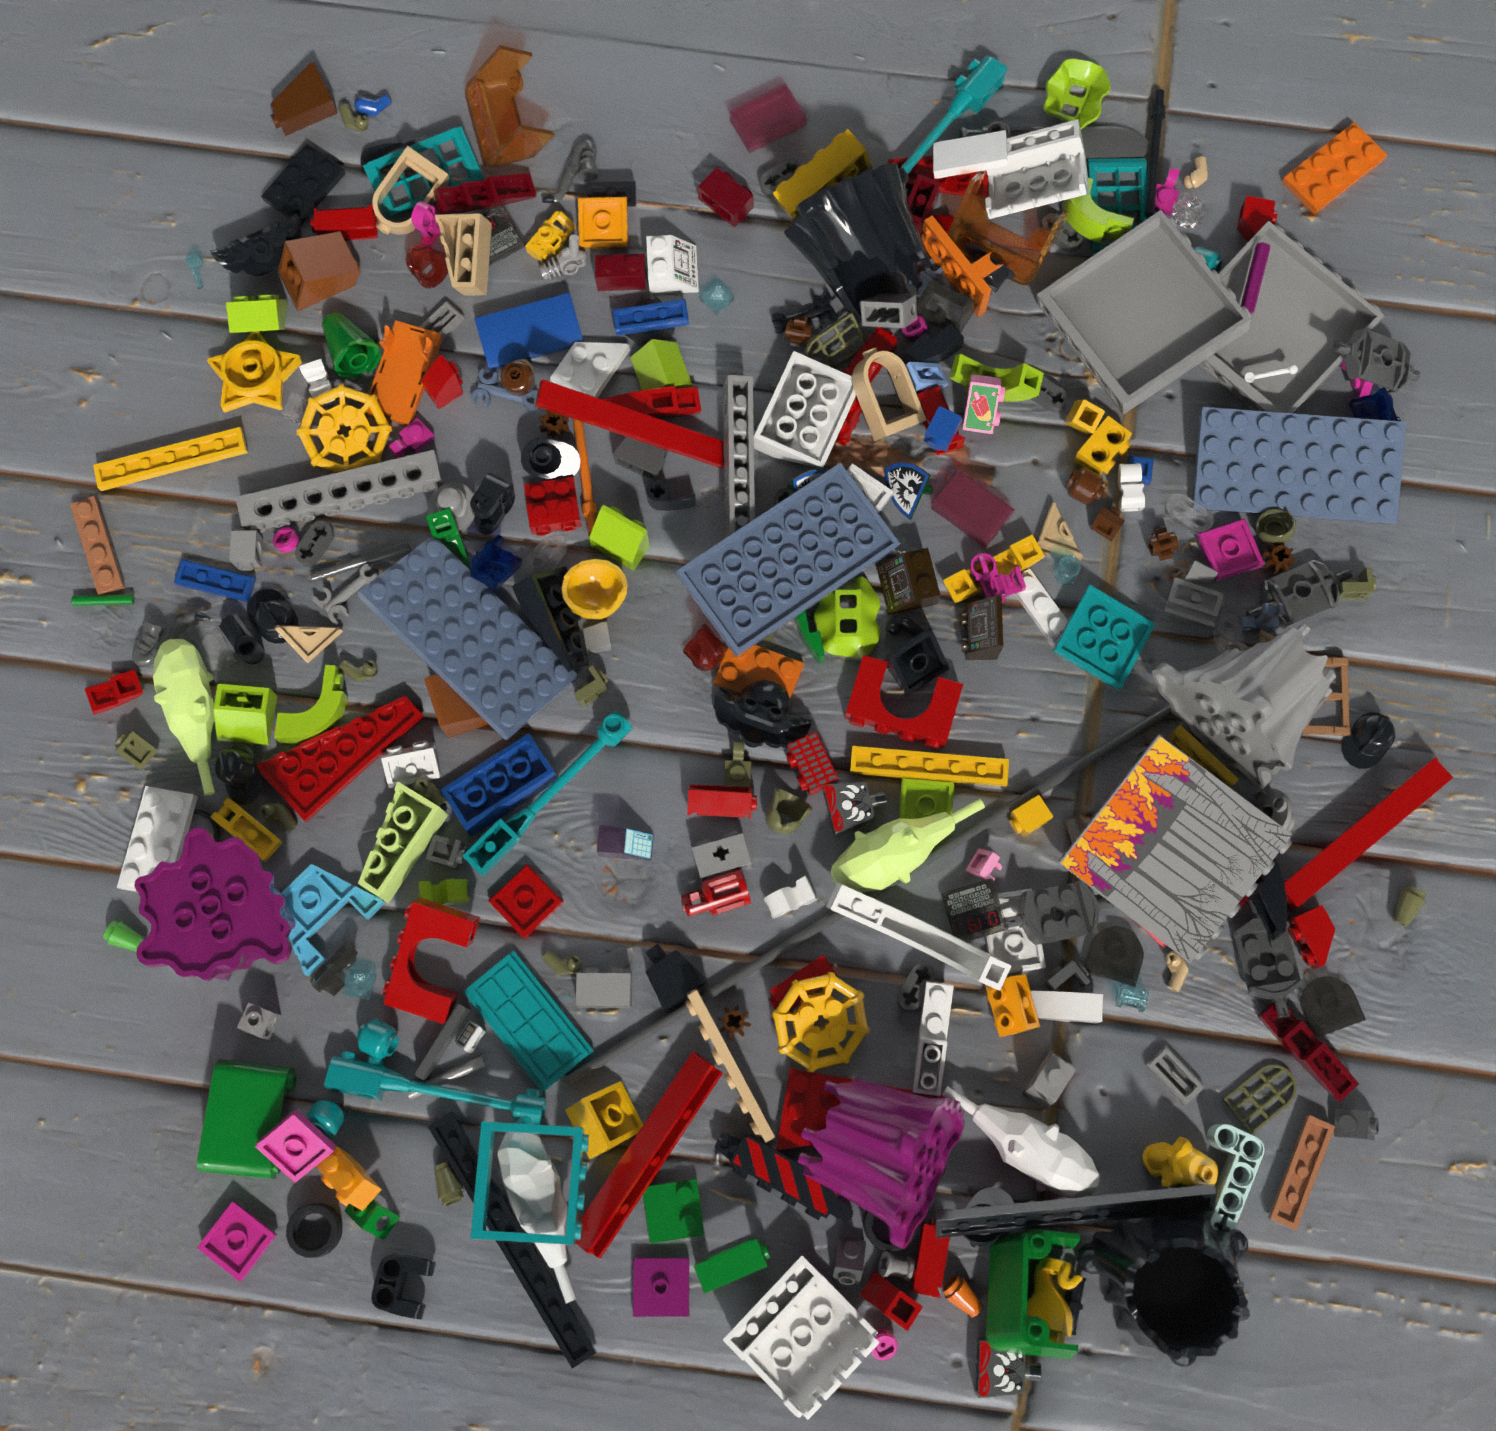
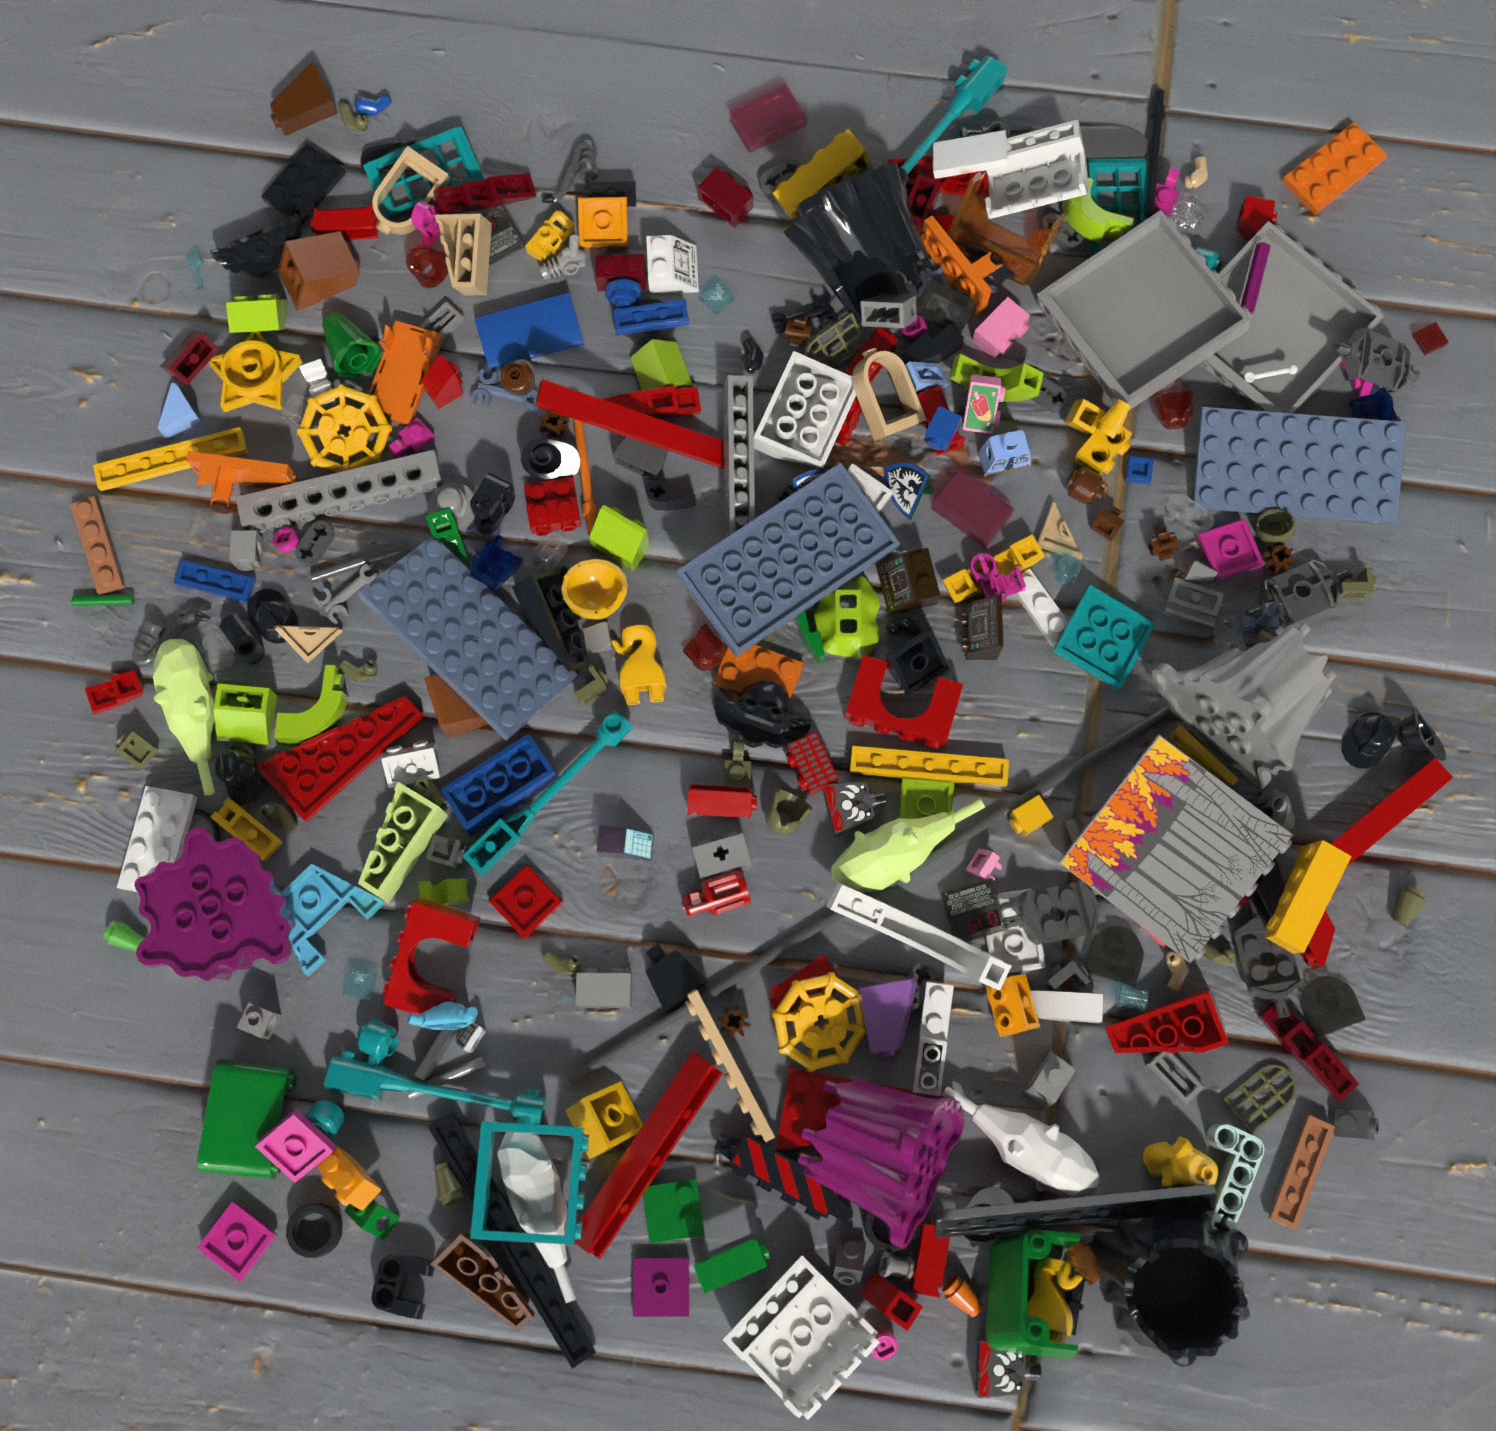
(177, 413): none -> light blue slope
(190, 357): none -> dark red brick
(226, 470): none -> orange piece
(327, 976): clear smoke hinge -> none
(444, 1017): none -> medium azure piece
(480, 1276): none -> reddish brown wedge
(494, 111): clear orange windscreen -> none
(528, 1021): teal piece -> none
(590, 366): white wing -> none
(623, 292): none -> blue plate
(640, 670): none -> yellow hips
(755, 356): none -> black arm
(790, 898): white leg -> none
(887, 1014): none -> medium lavender slope
(1001, 328): none -> bright pink brick
(1007, 453): none -> light blue torso
(1082, 74): lime piece -> none
(1084, 1262): none -> clear orange cone
(1113, 419): none -> yellow cone
(1131, 486): white leg -> none
(1174, 409): none -> clear red hair
(1177, 1026): none -> red wedge
(1223, 958): none -> olive arm
(1306, 895): none -> yellow wedge
(1343, 730): medium nougat window -> none
(1417, 735): none -> black piece
(1430, 338): none -> clear red tile

